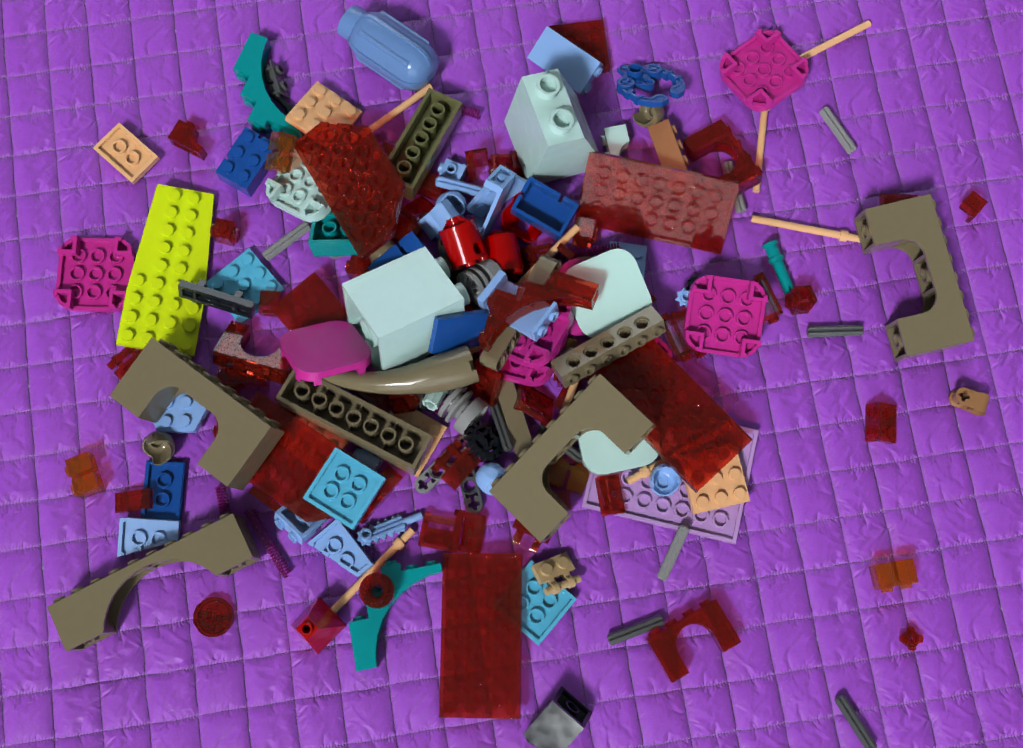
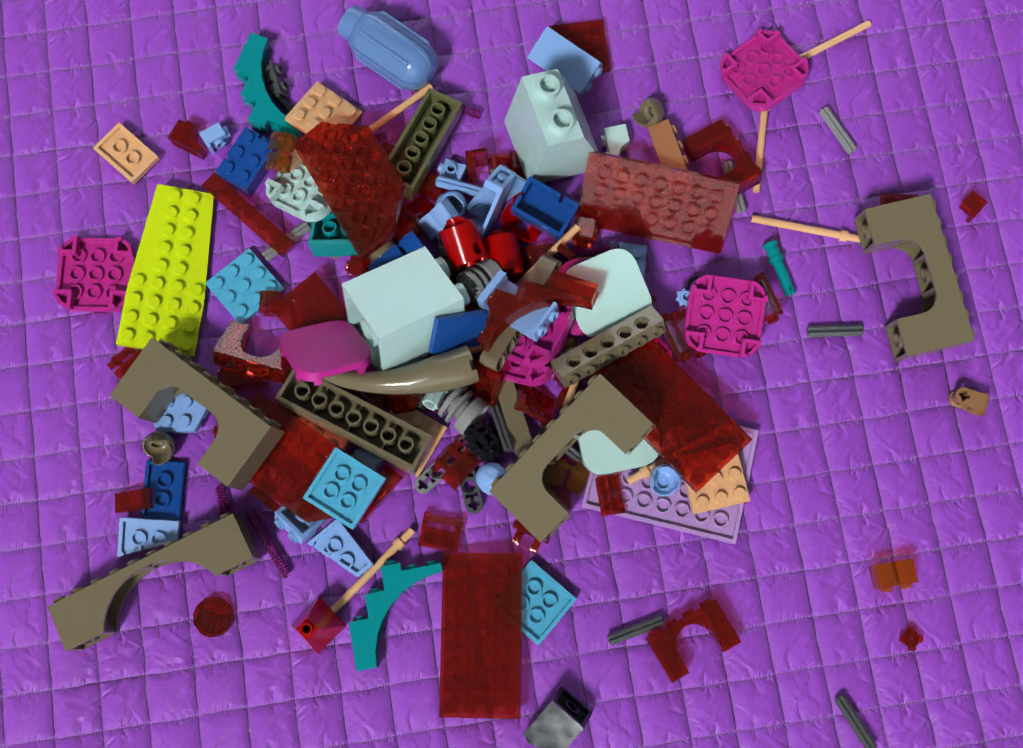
(82, 471): clear orange piece -> none
(202, 294): black hinge -> none
(215, 137): none -> light blue brick
(225, 232): clear red brick -> none
(248, 214): none -> clear red tile
(369, 583): clear red piece -> none
(388, 528): light blue piece -> none
(472, 532): clear red plate -> none
(552, 569): tan plate -> none
(645, 78): blue piece -> none
(673, 552): light grey axle -> none
(800, 300): clear red brick -> none
(880, 423): clear red bracket -> none

